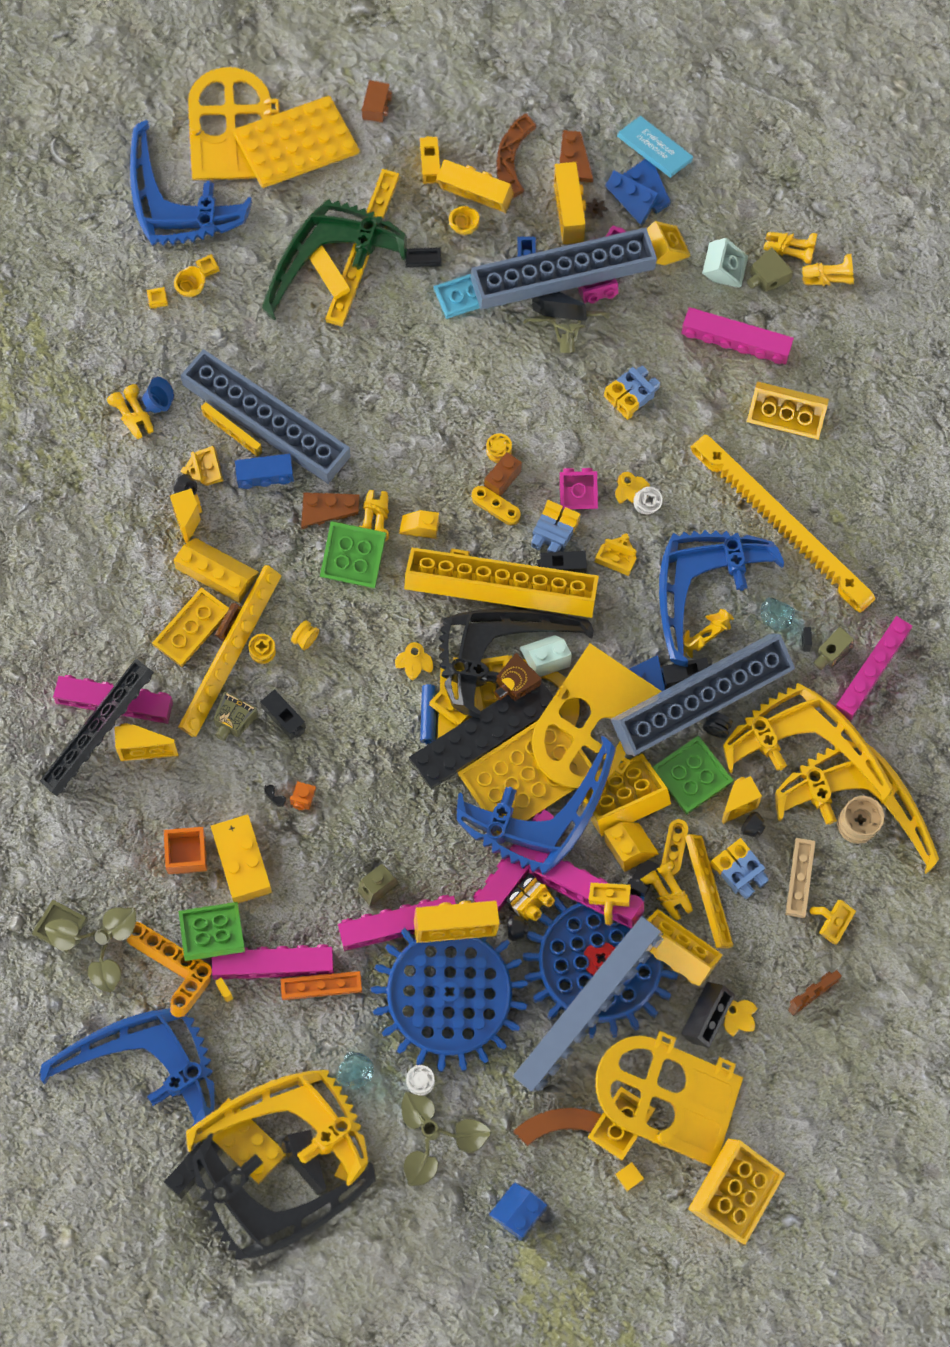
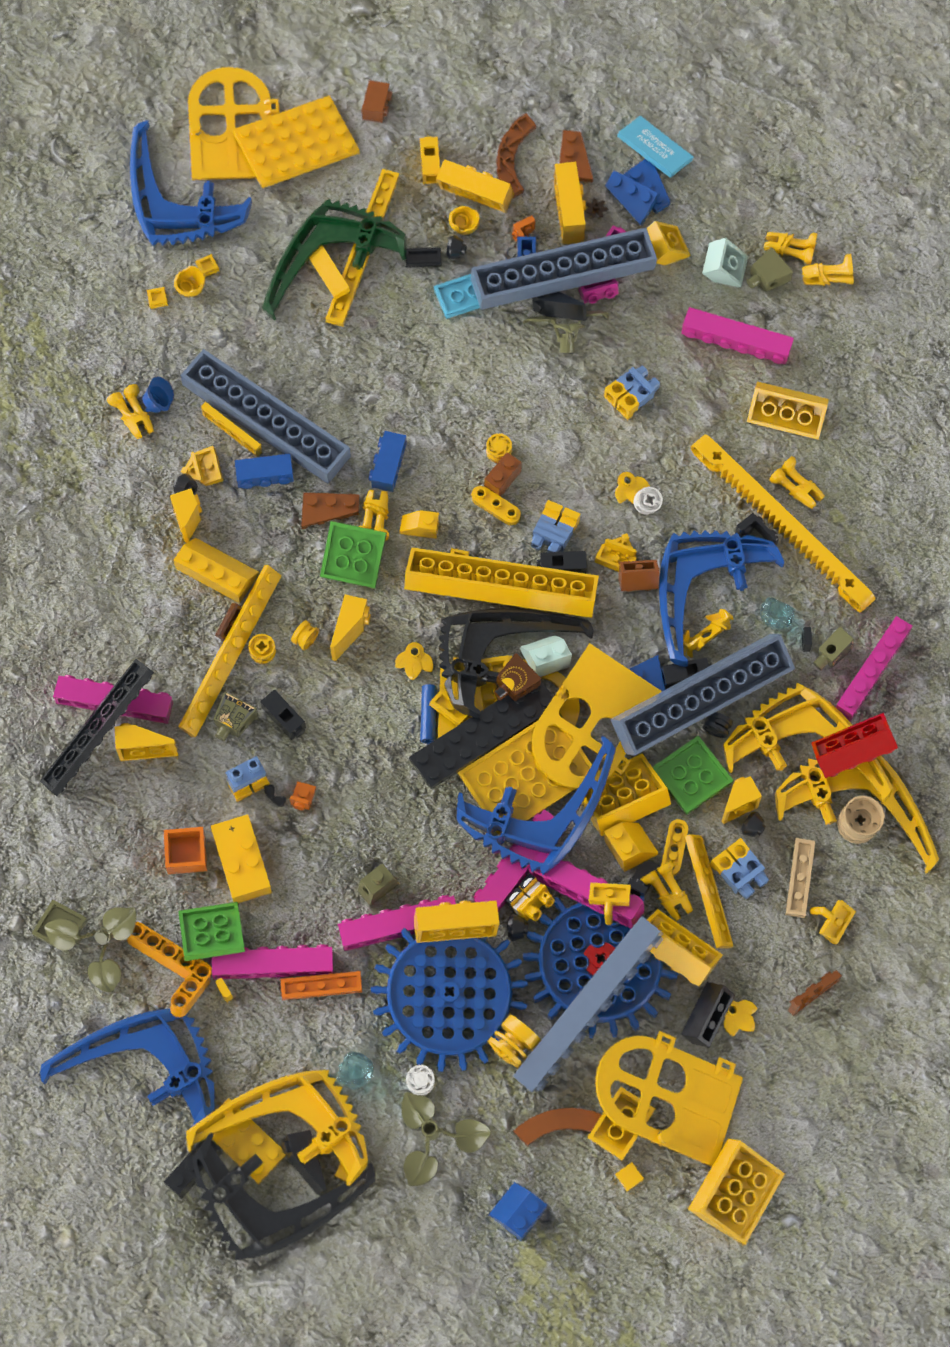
(191, 627): yellow plate -> none
(247, 773): none -> medium blue hips
(350, 624): none -> yellow slope
(388, 461): none -> blue brick
(455, 247): none -> black cone
(515, 1040): none -> yellow wheel
(523, 227): none -> orange bracket
(578, 489): dark pink plate -> none
(638, 575): none -> dark orange brick
(751, 522): none -> black bracket
(804, 486): none -> yellow piece
(854, 745): none -> red slope

